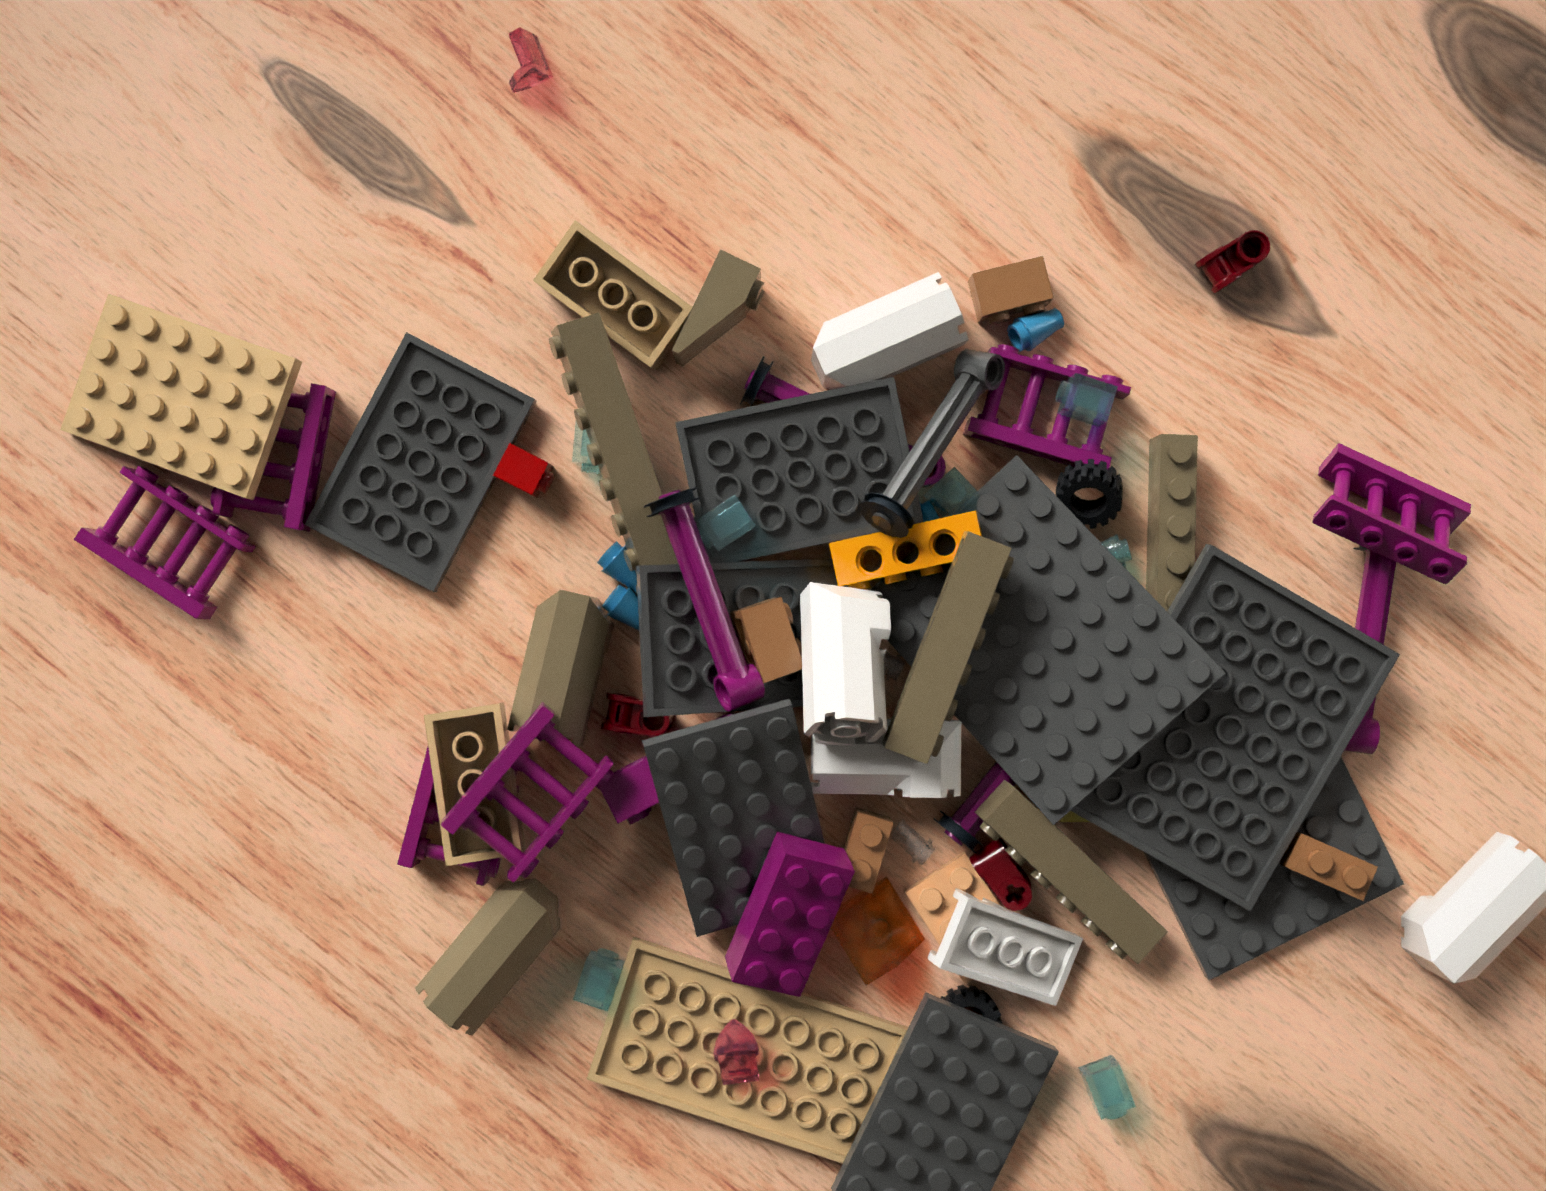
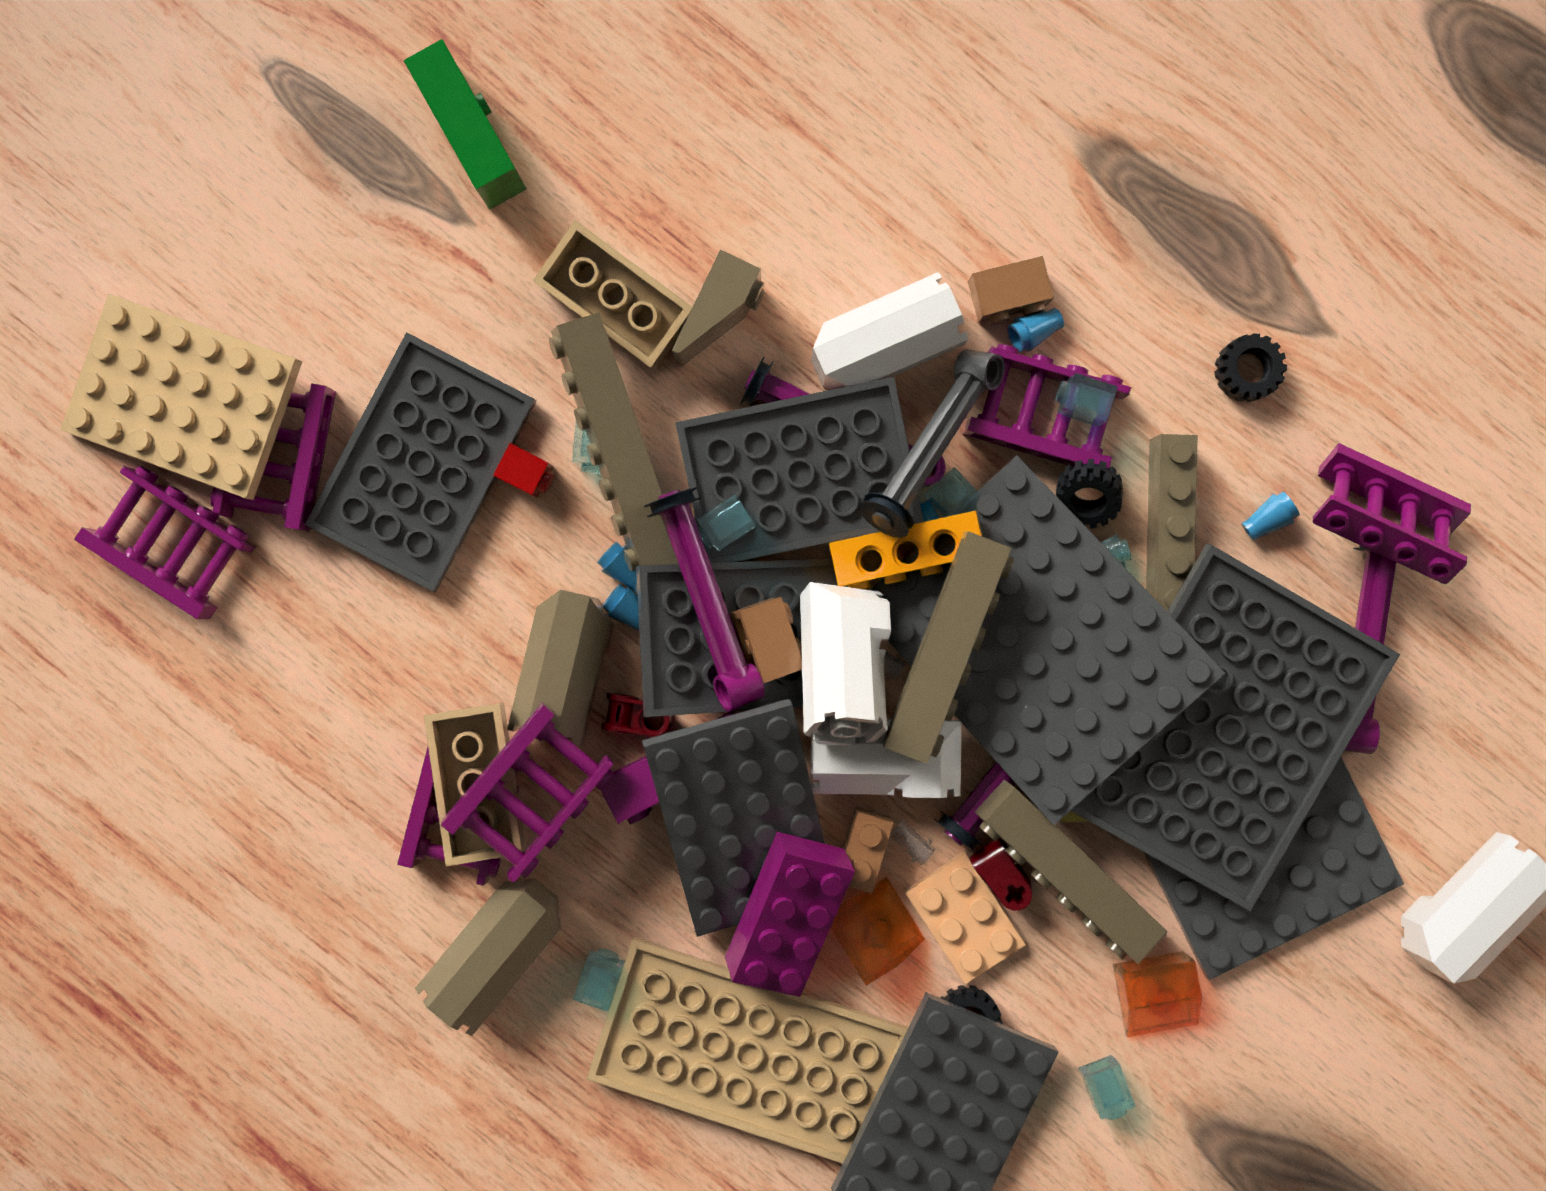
(465, 124): none -> green brick
(532, 60): clear pink tile -> none
(737, 1054): clear pink tile -> none
(1006, 949): white hinge -> none
(1158, 993): none -> clear orange slope
(1229, 262): dark red piece -> none
(1268, 355): none -> black tyre
(1271, 516): none -> dark azure cone
(1329, 865): medium nougat brick -> none

